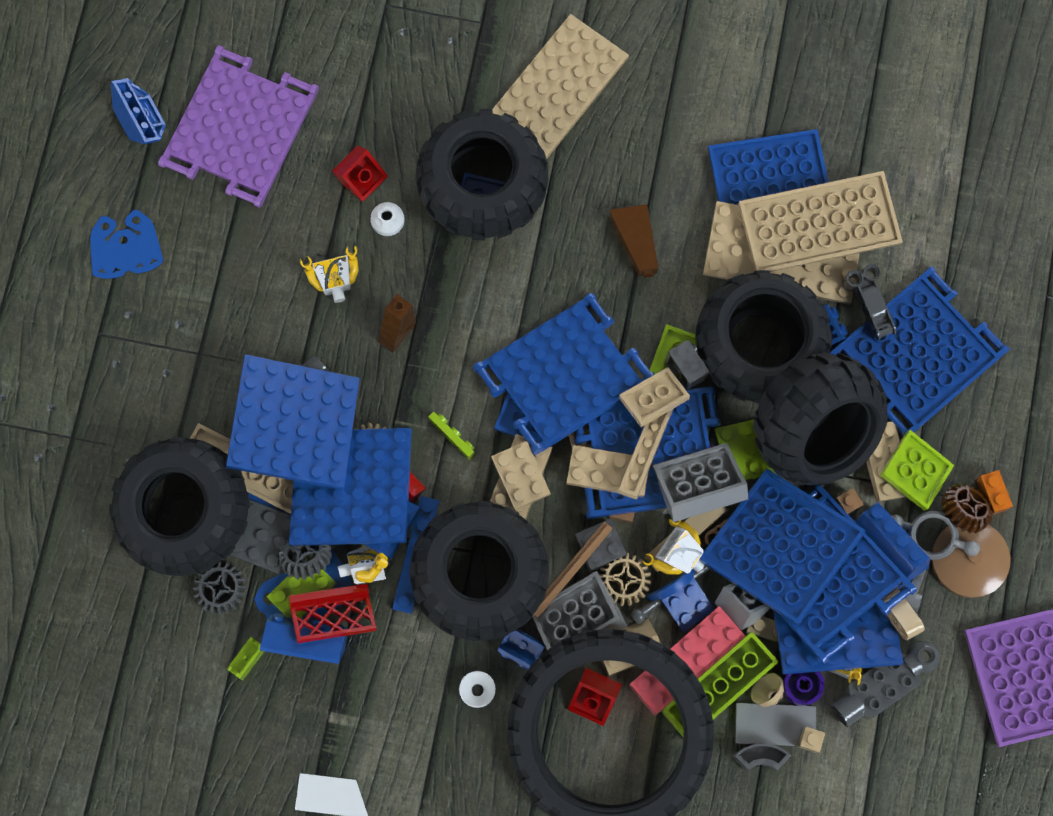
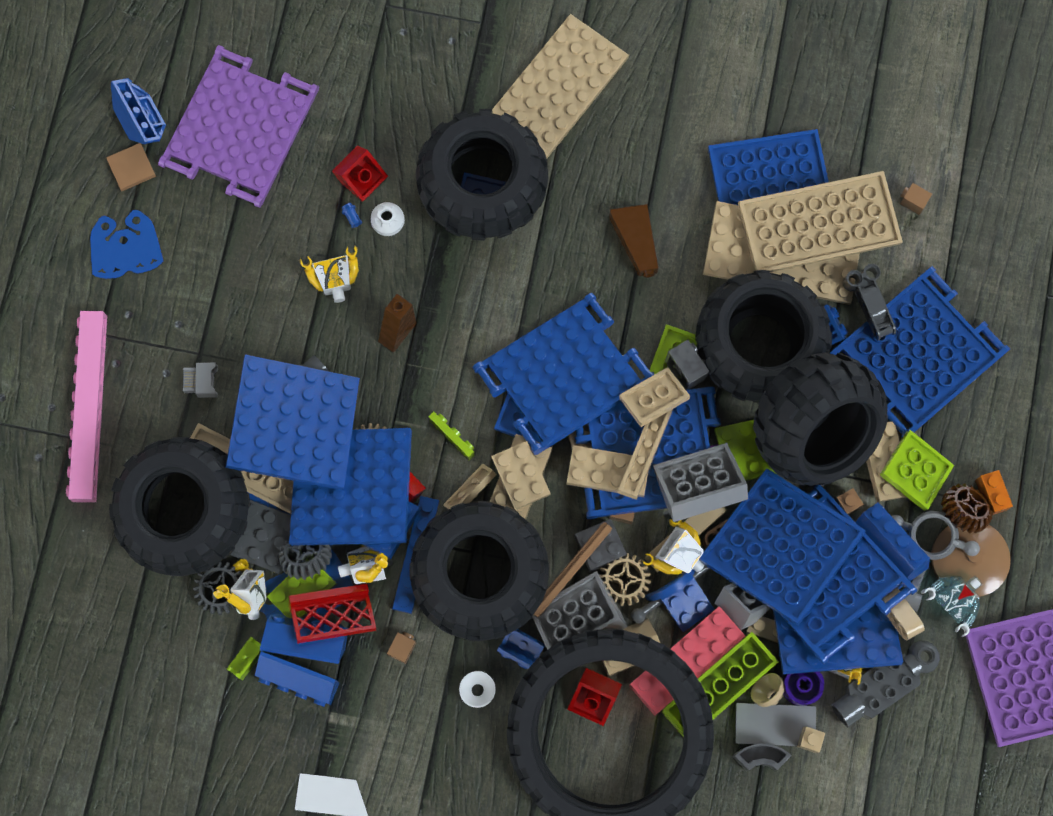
(87, 407): none -> bright pink brick
(131, 167): none -> medium nougat tile
(200, 380): none -> light grey piece
(247, 593): none -> torso
(296, 678): none -> blue slope
(351, 215): none -> blue pin
(402, 647): none -> medium nougat brick
(471, 487): none -> tan plate
(915, 198): none -> medium nougat brick
(957, 599): none -> clear light blue torso

